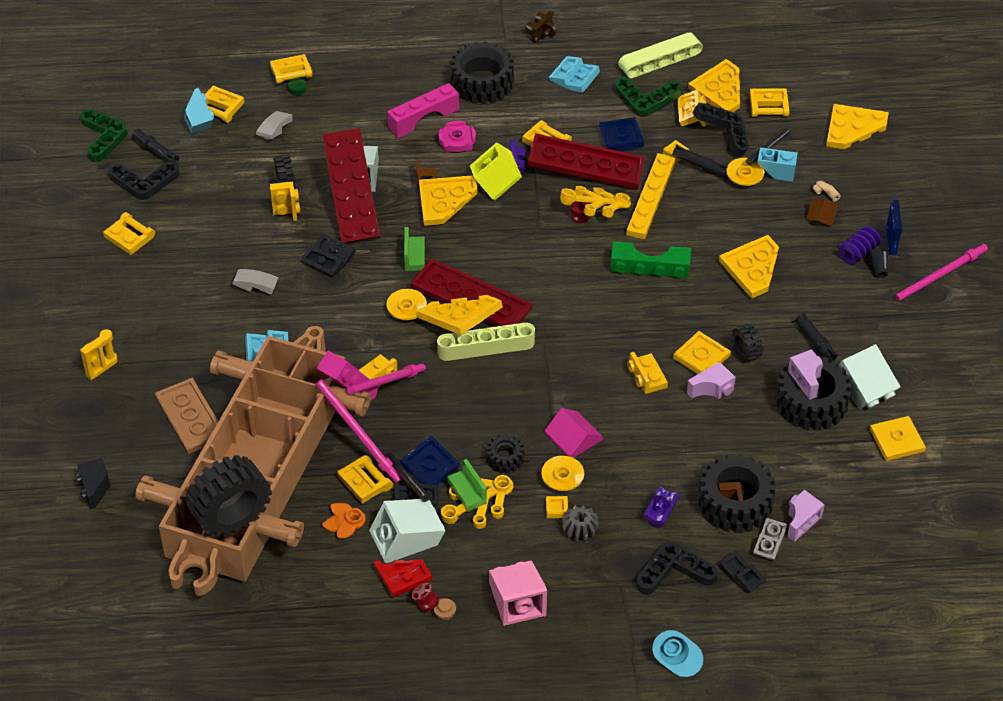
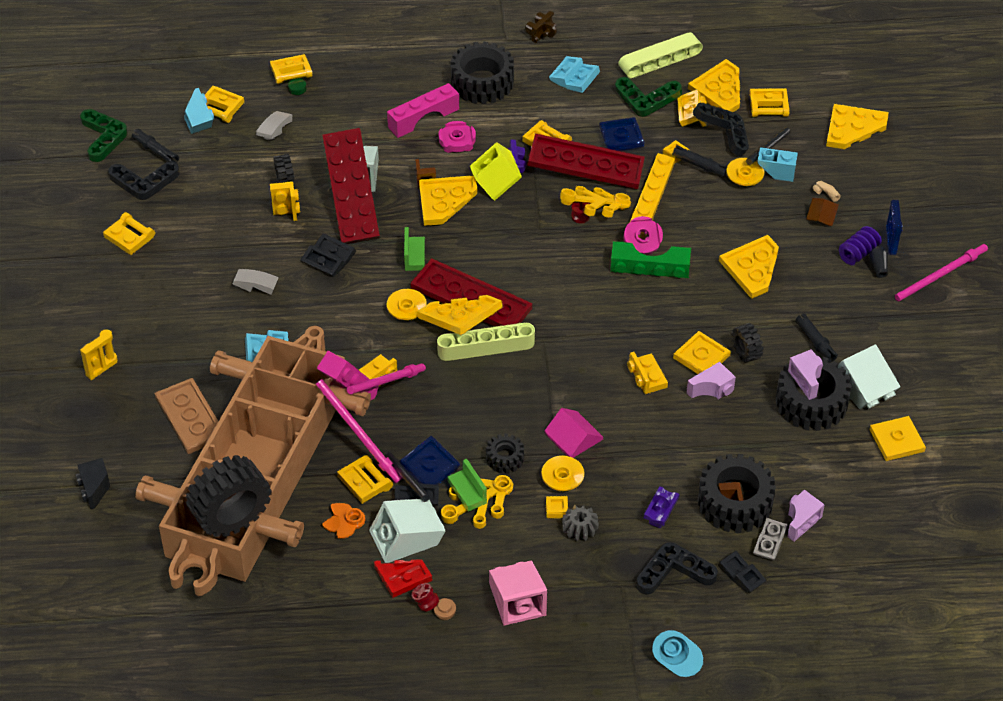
(646, 225): none -> dark pink plate

